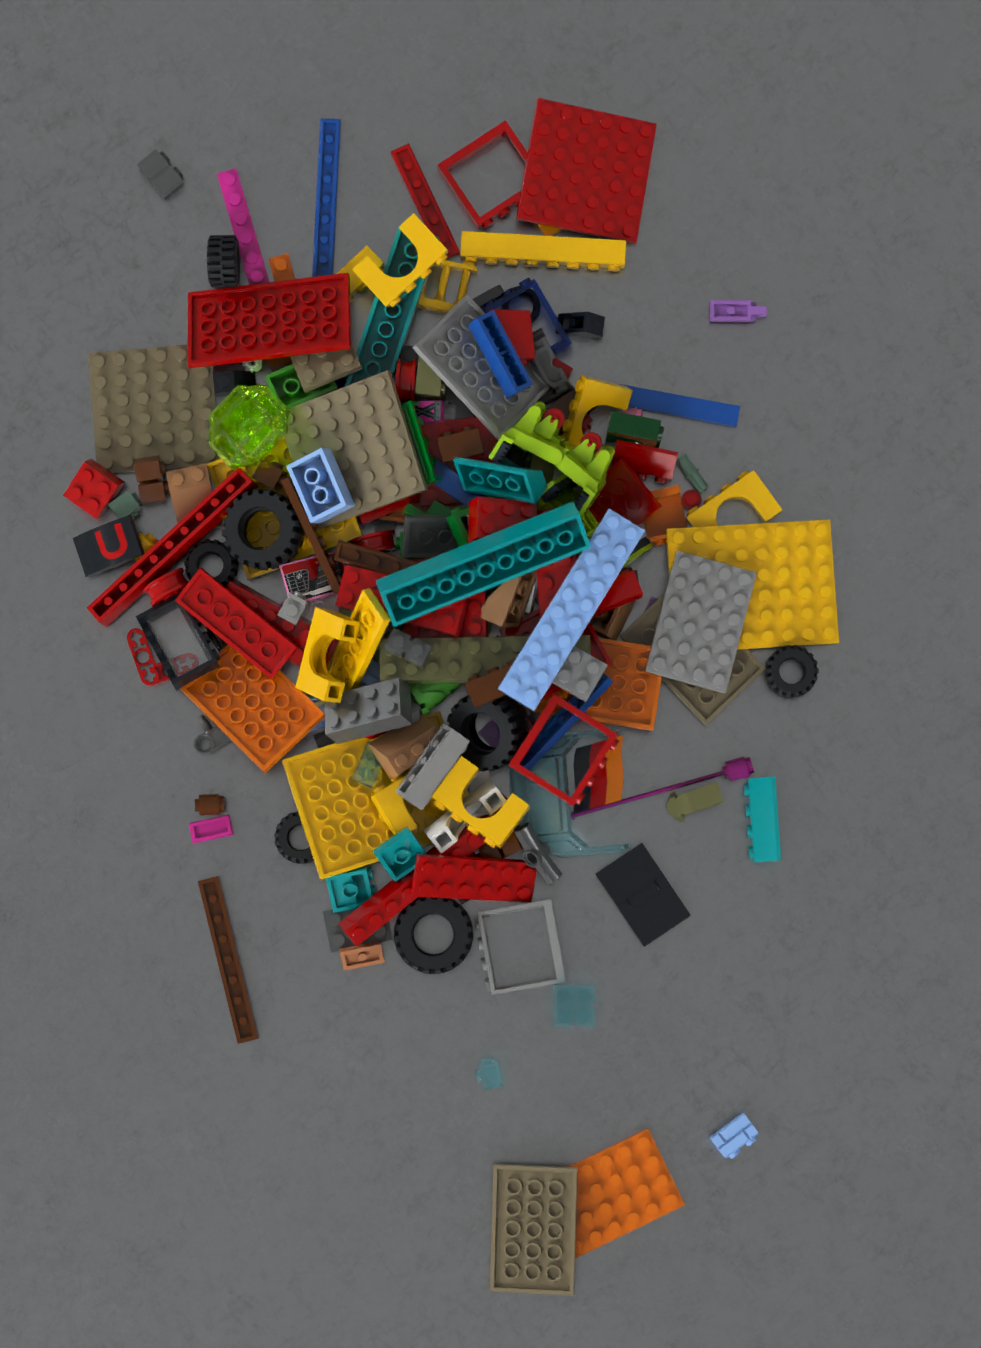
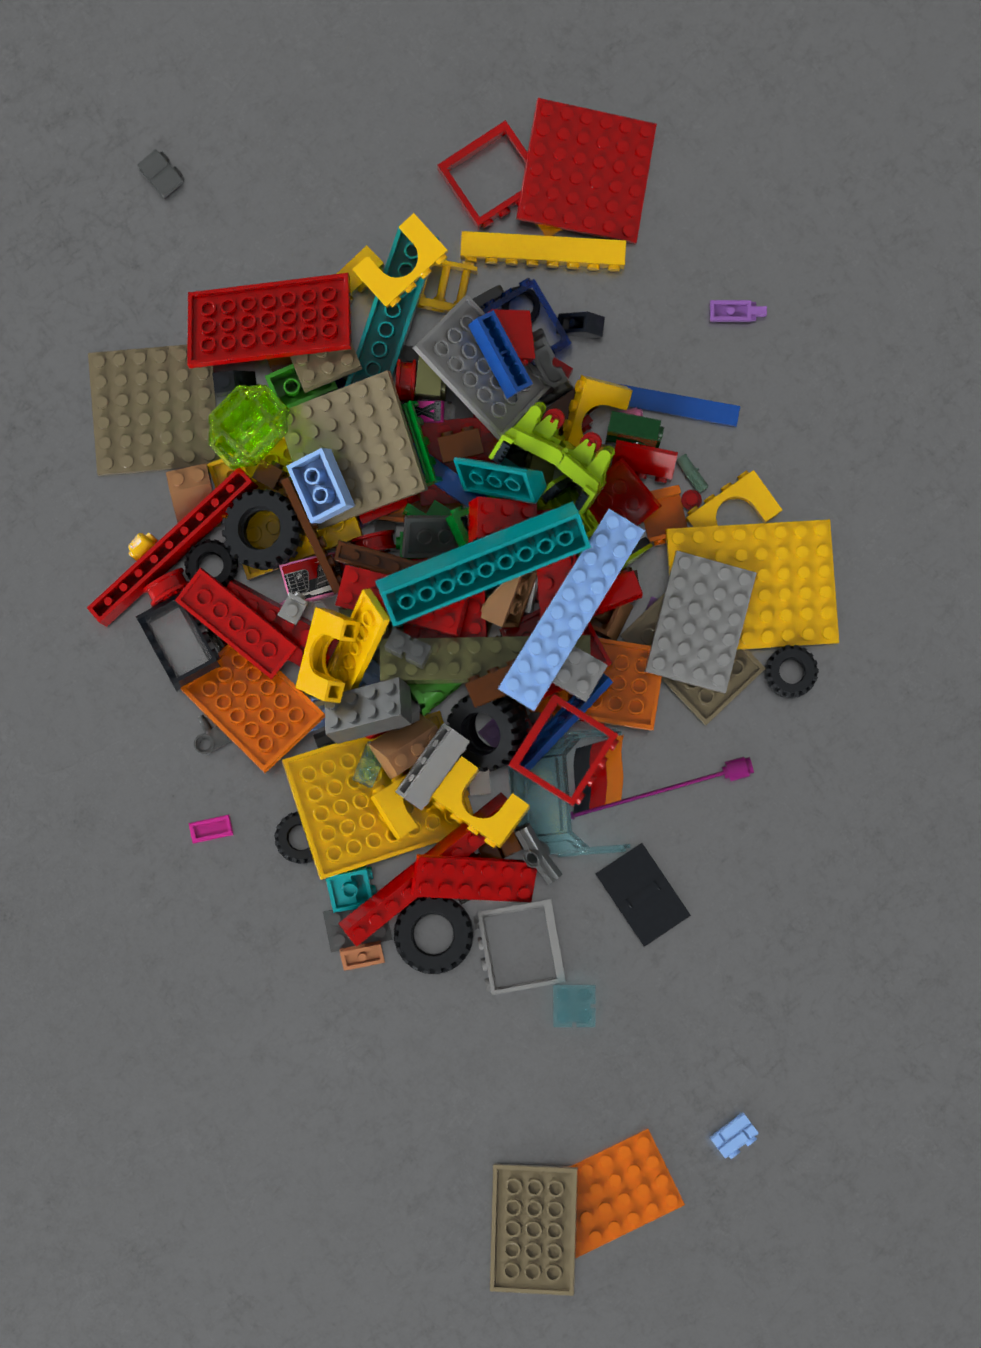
(93, 488): red brick -> none
(108, 546): black slope -> none
(126, 505): sand green brick -> none
(150, 477): reddish brown piece -> none
(157, 668): red beam -> none
(209, 804): reddish brown brick -> none
(223, 261): black tyre -> none
(228, 959): reddish brown plate -> none
(242, 227): dark pink plate -> none
(255, 367): white plate -> none
(281, 268): orange plate -> none
(326, 197): blue tile -> none
(399, 854): teal plate -> none
(424, 198): red tile -> none
(481, 802): white arch -> none
(489, 1074): clear light blue brick -> none
(694, 800): olive piece -> none
(763, 819): teal slope -> none

